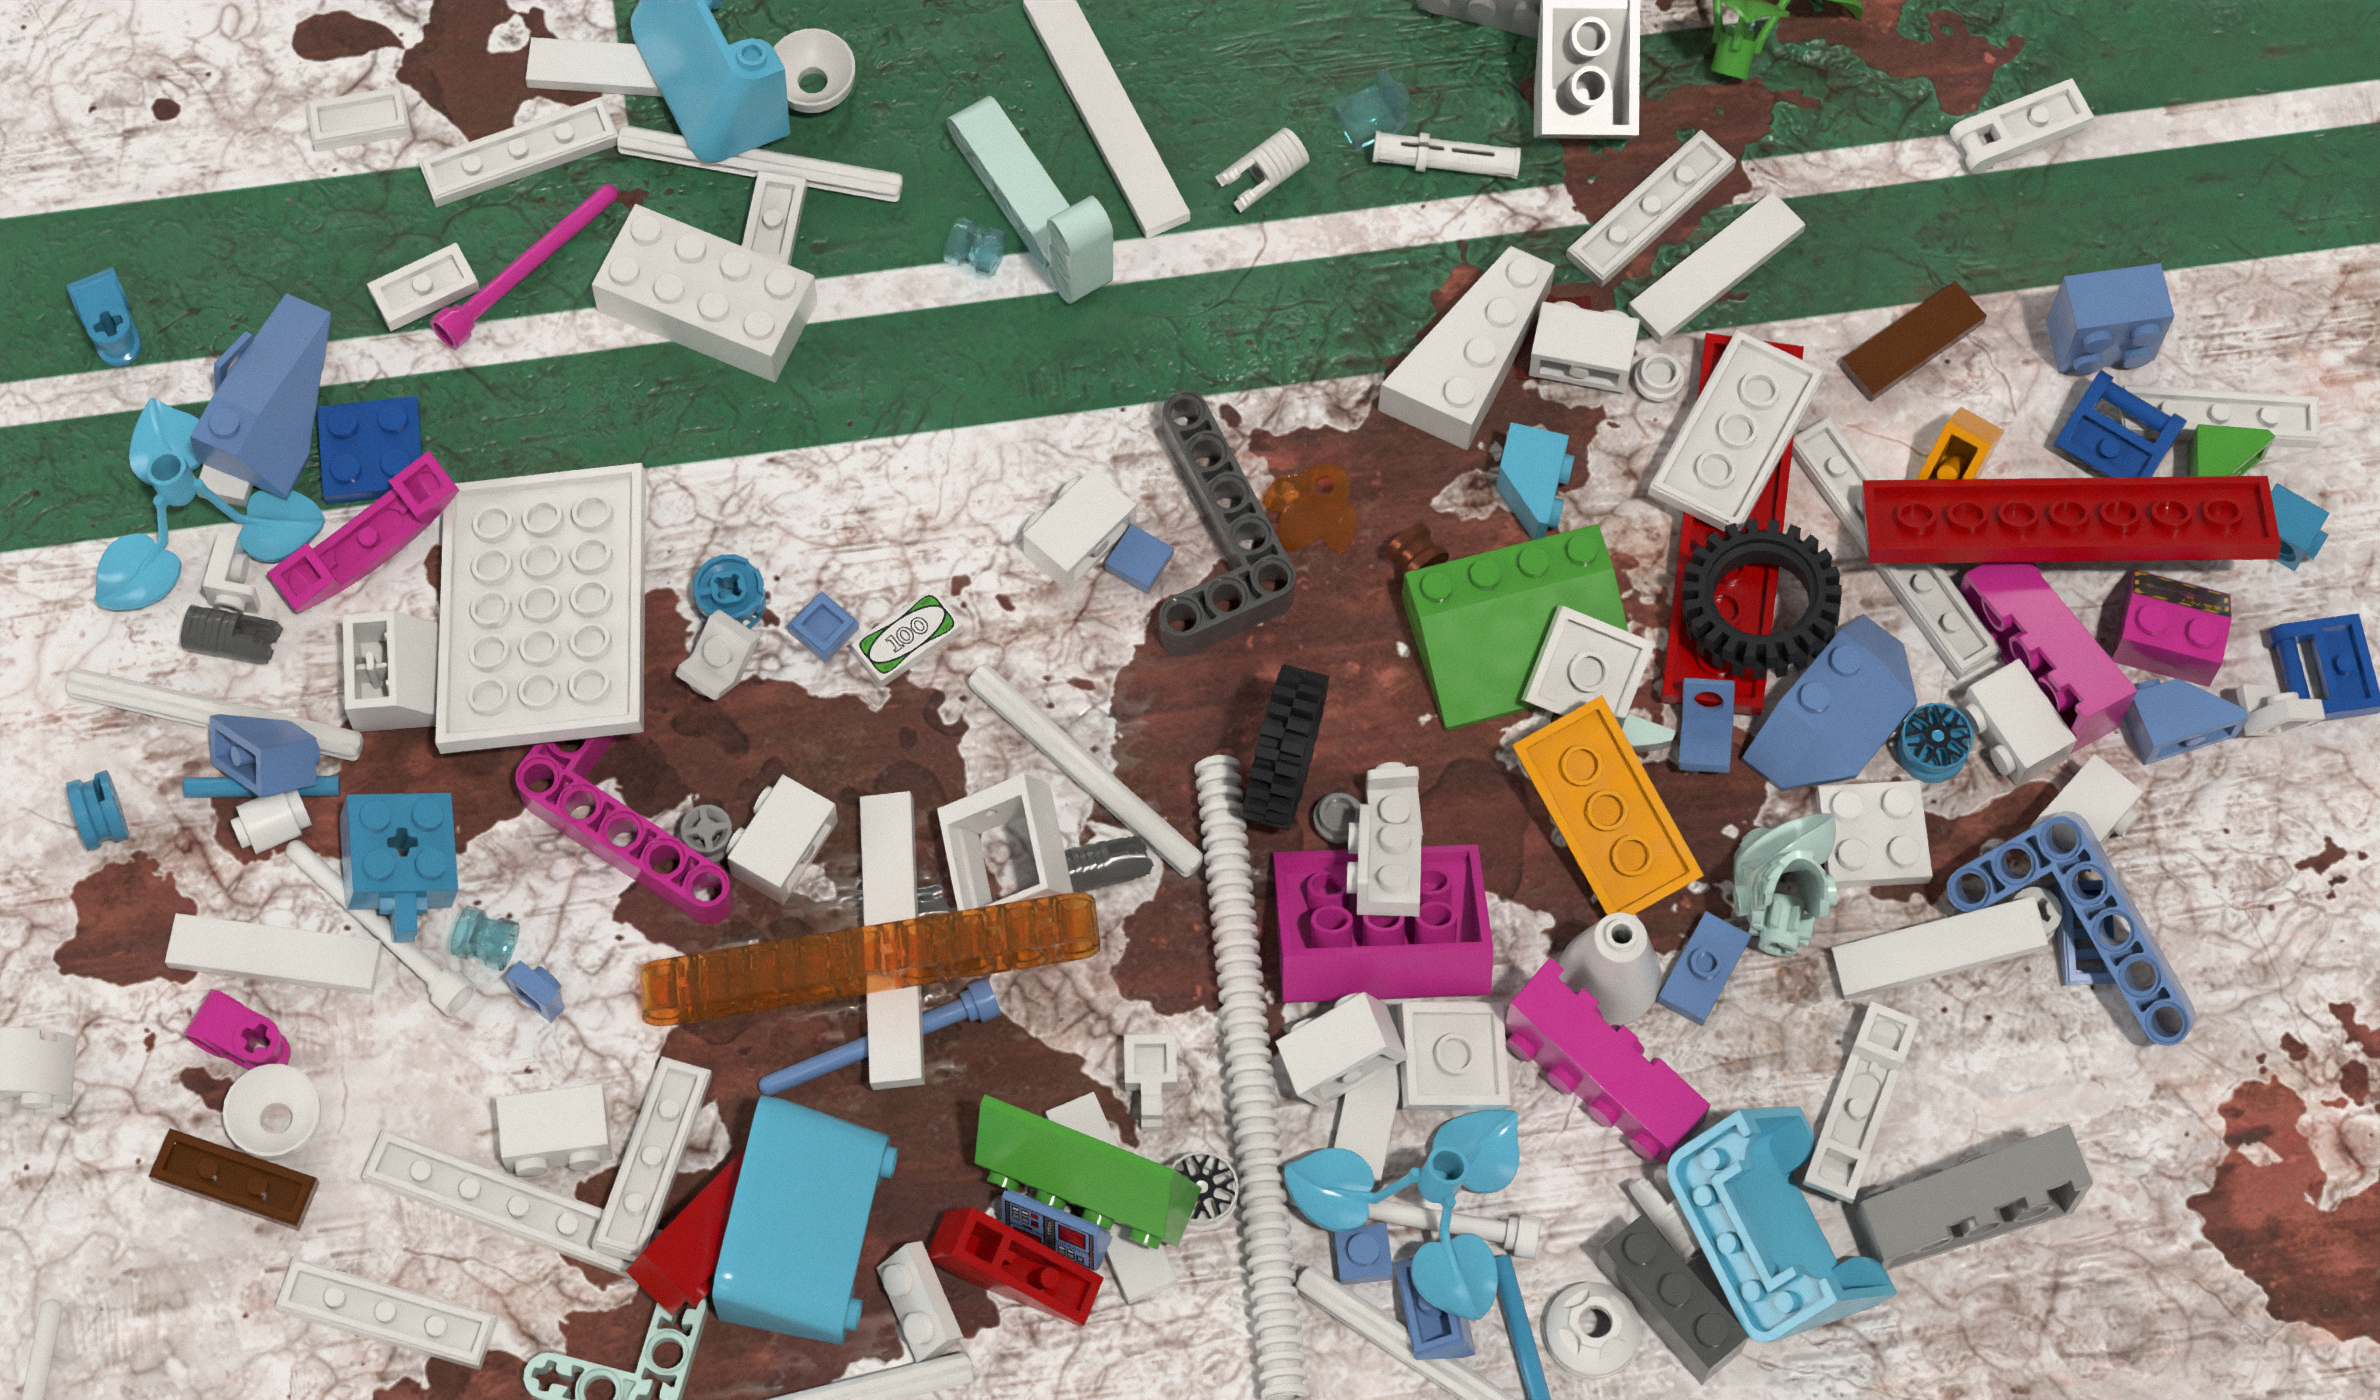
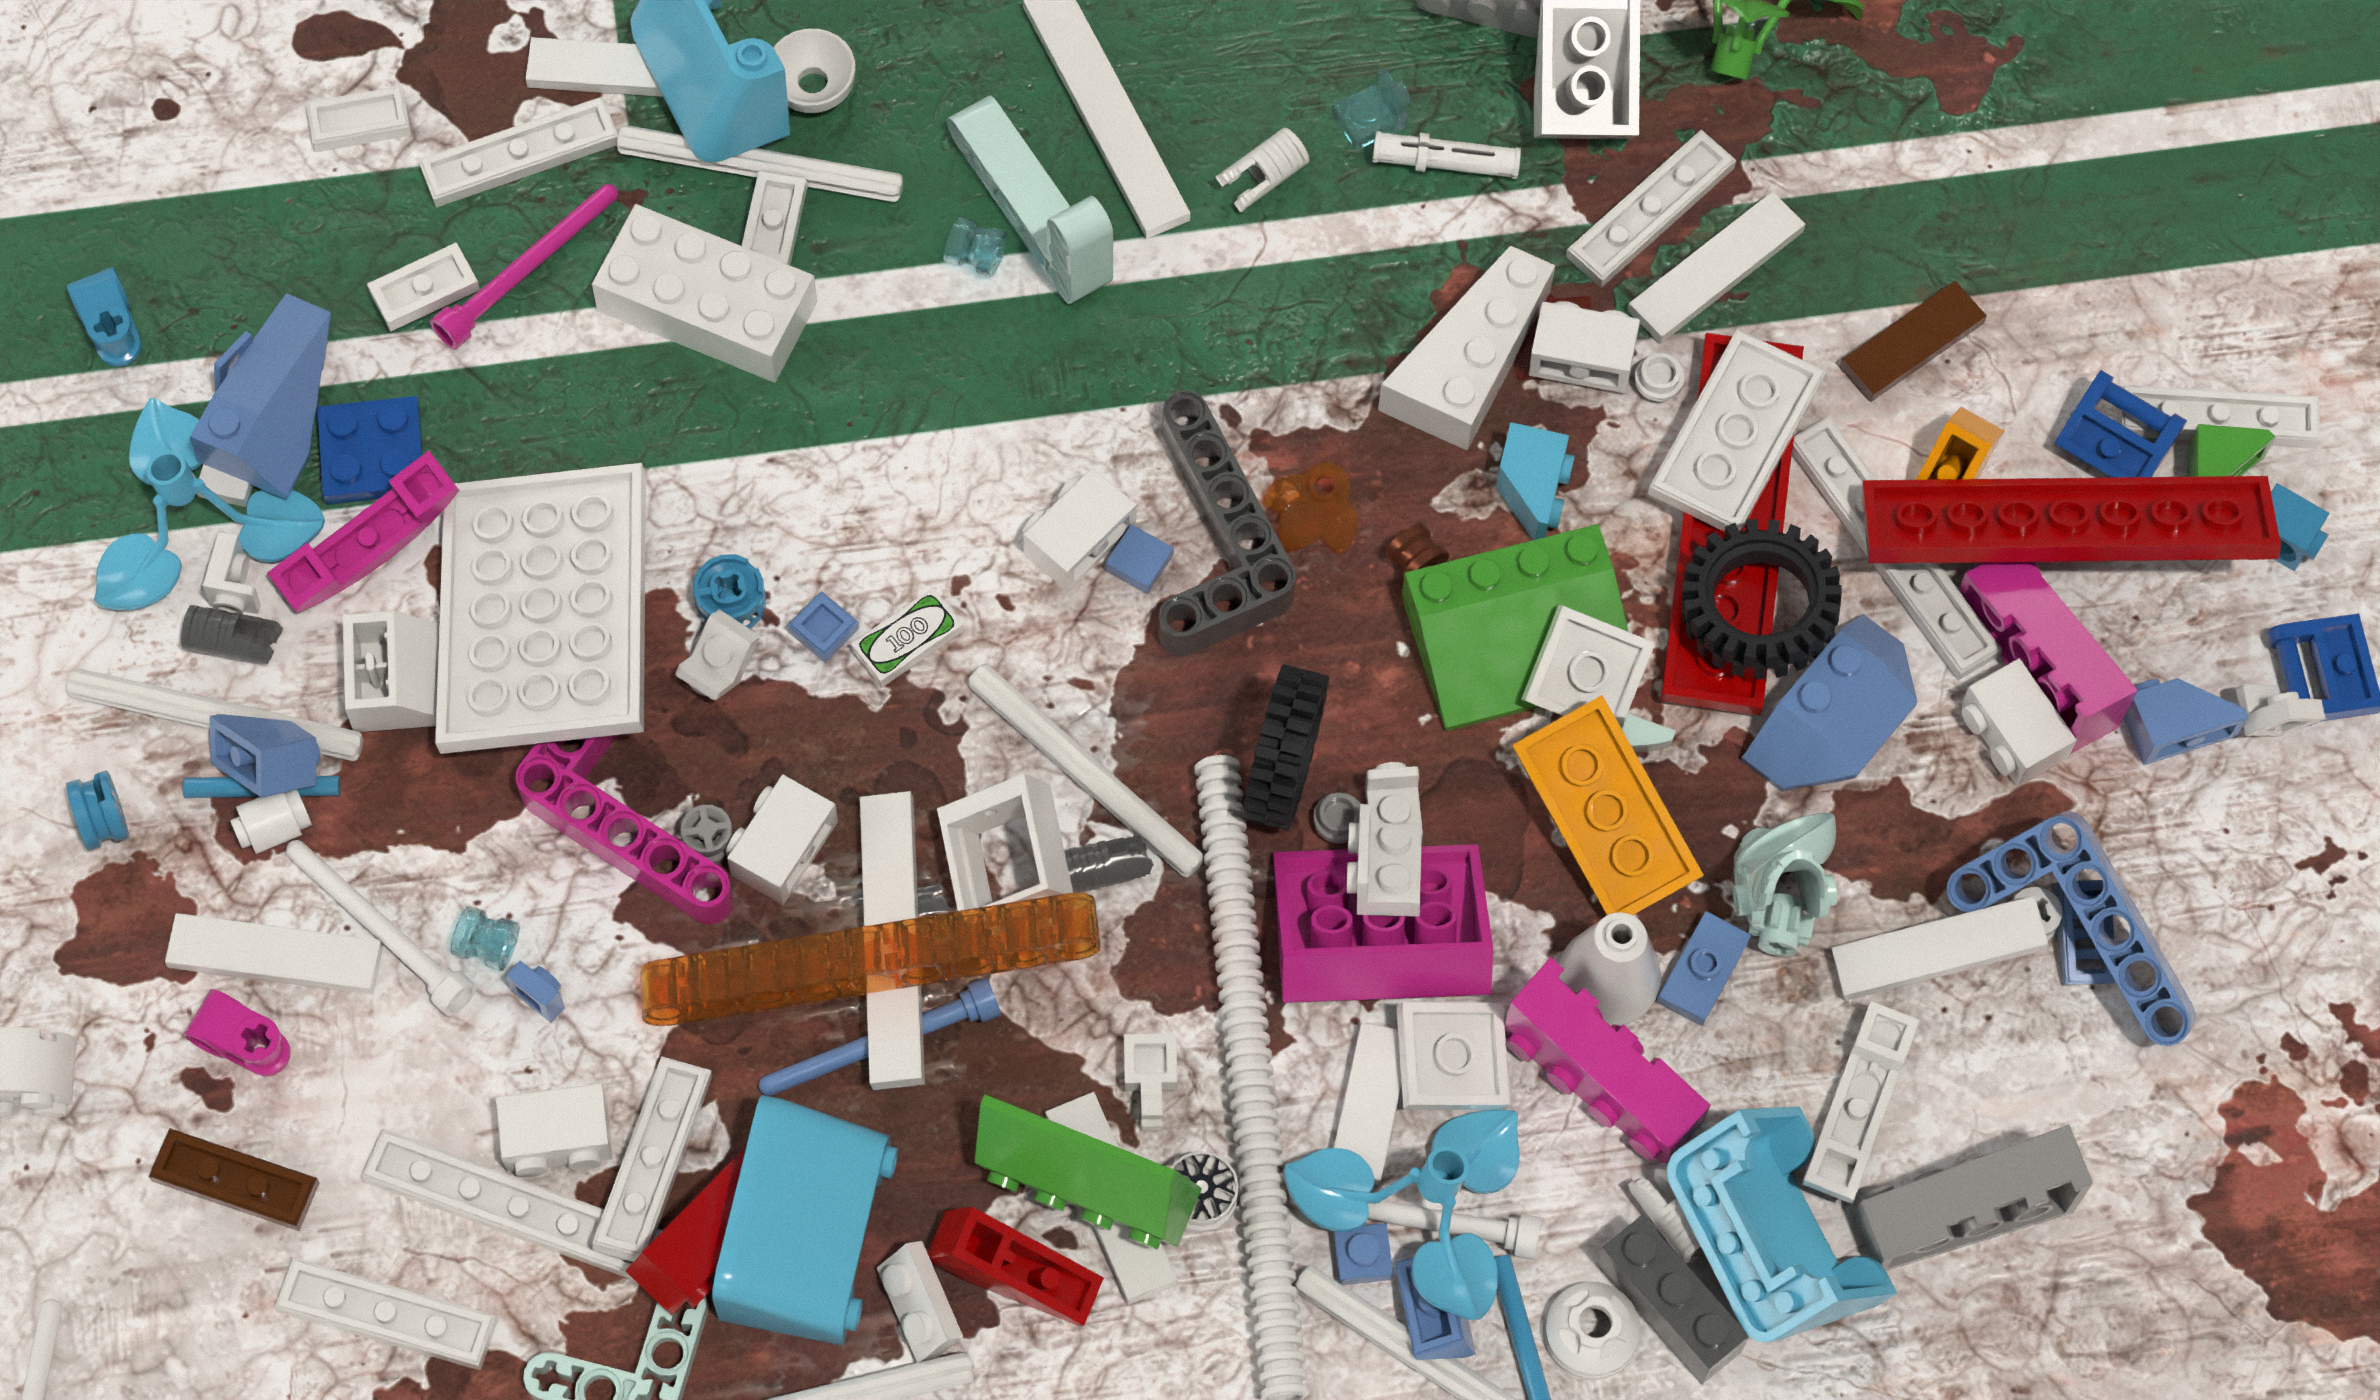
(258, 1093): white piece -> none
(373, 873): dark azure hinge -> none
(1056, 1229): slope -> none
(1341, 1048): white brick -> none
(1706, 730): medium blue bracket -> none
(1877, 834): white plate -> none
(1934, 743): dark azure wheel -> none
(2022, 125): white plate -> none
(2101, 798): white brick -> none
(2109, 319): medium blue brick -> none
(2172, 628): dark pink slope -> none

